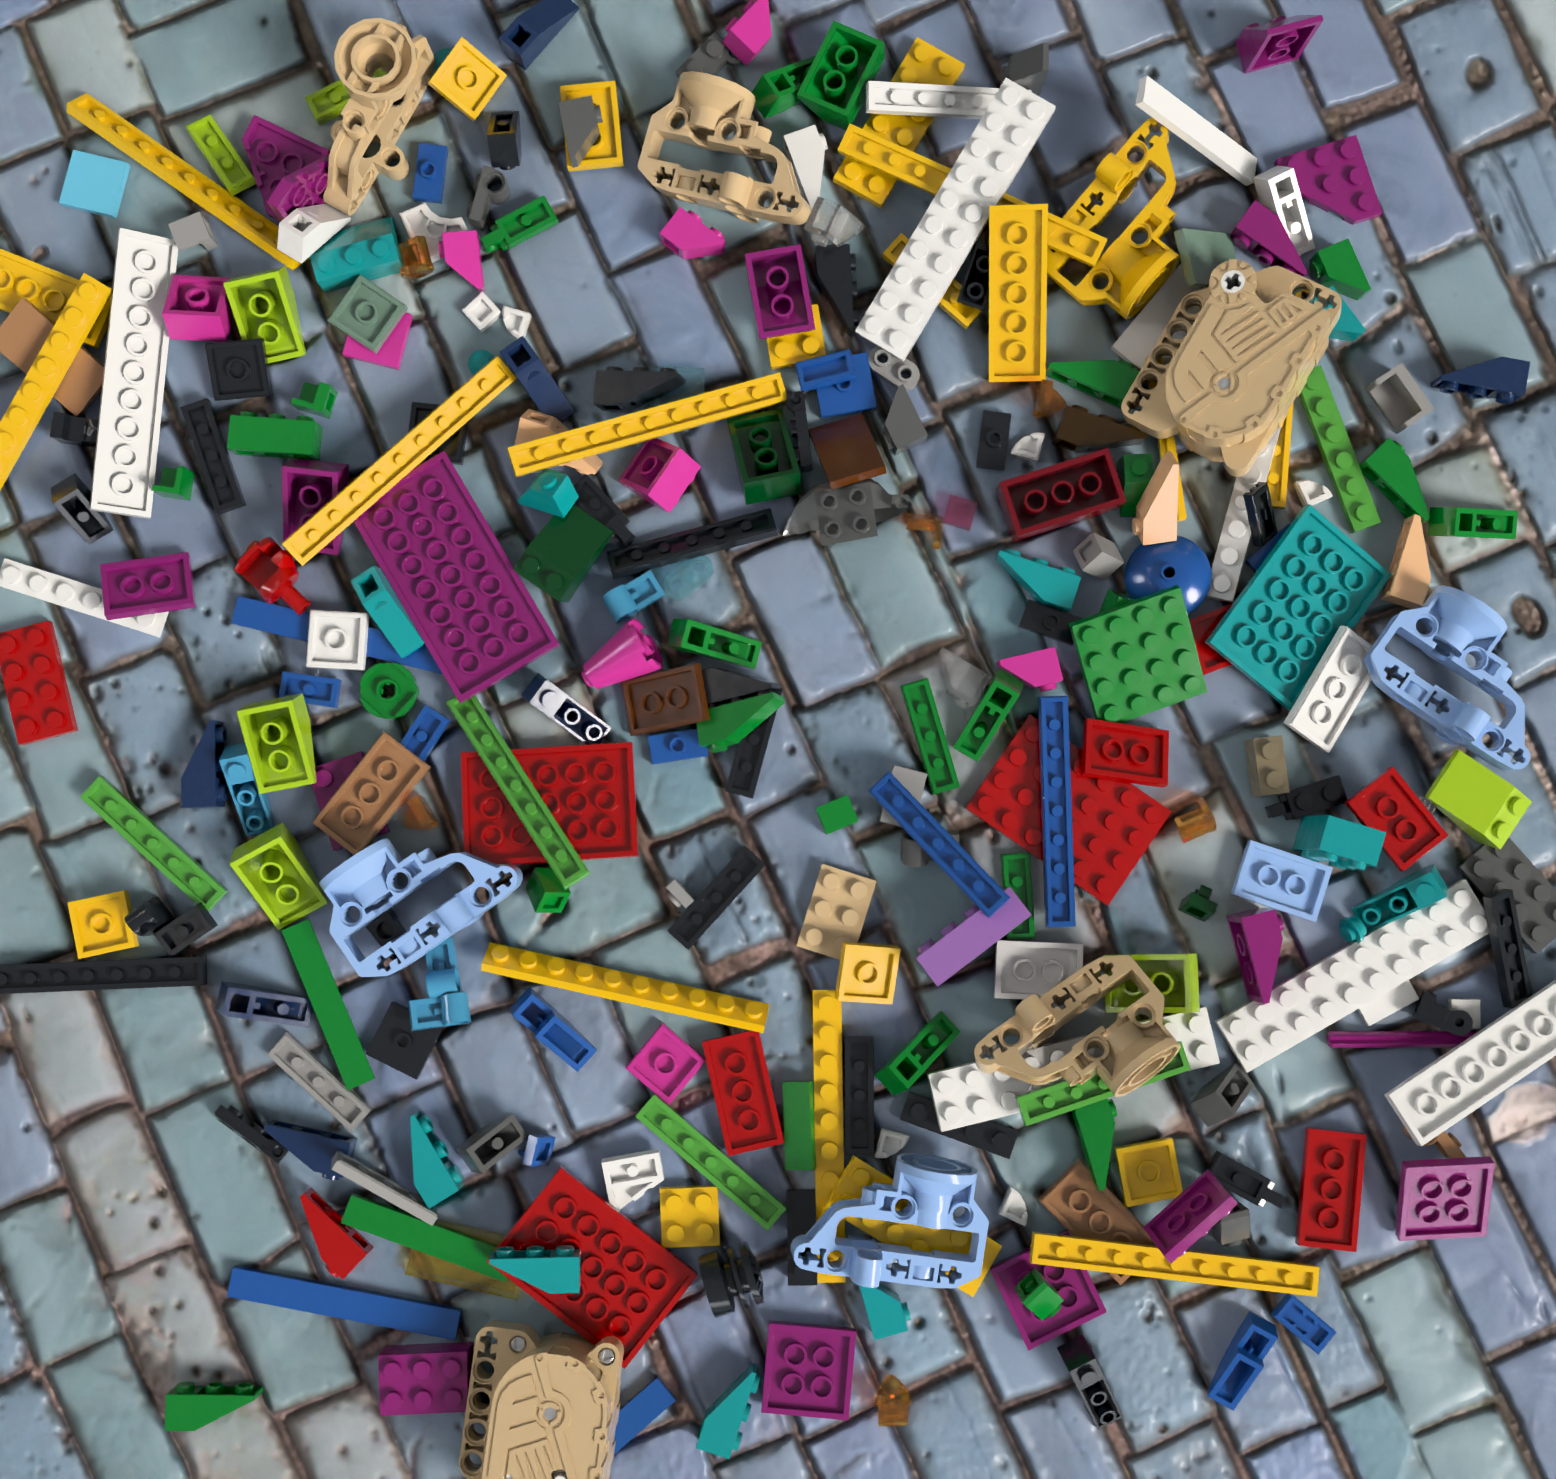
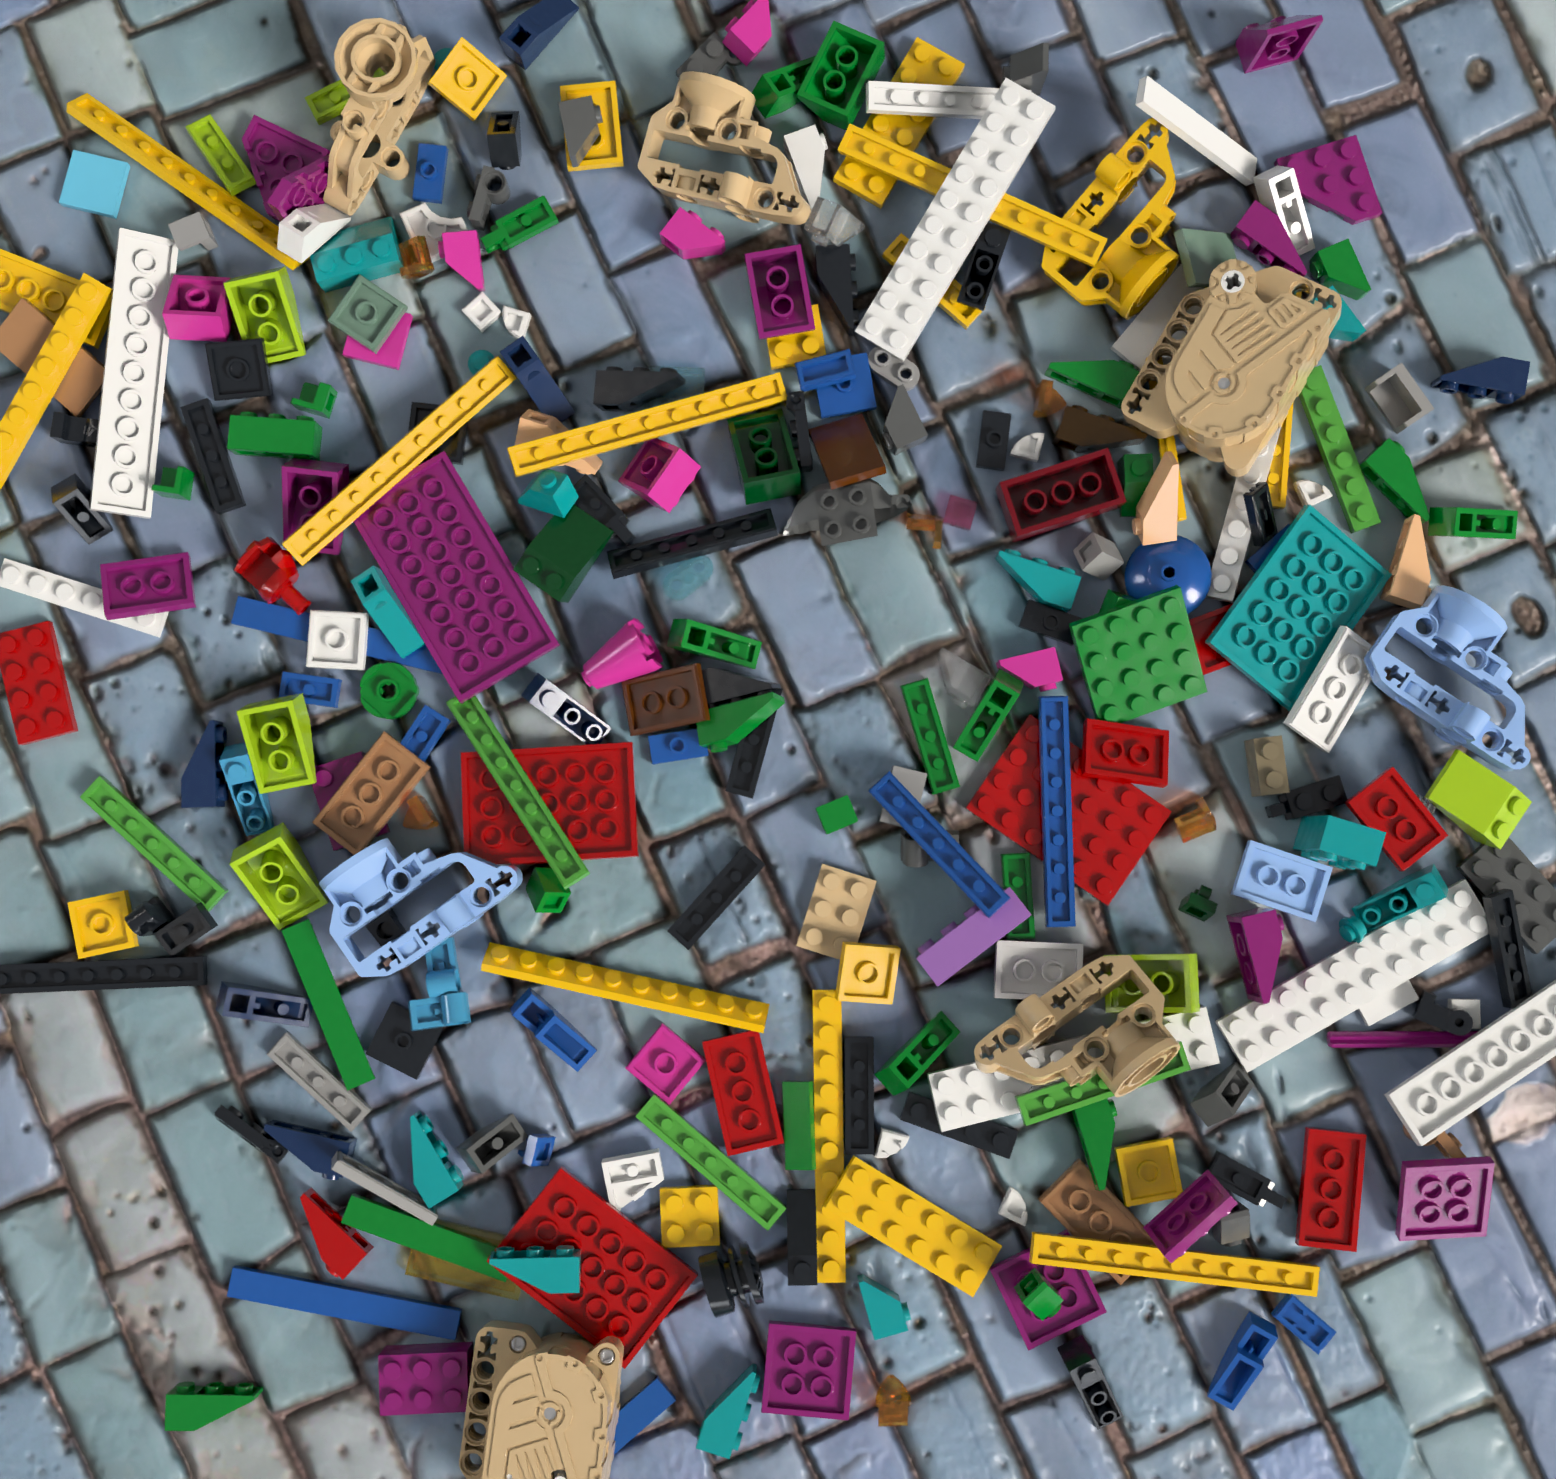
(633, 596): dark azure plate -> none
(679, 894): light grey plate -> none
(933, 1192): light blue piece -> none
(1017, 292): yellow plate -> none

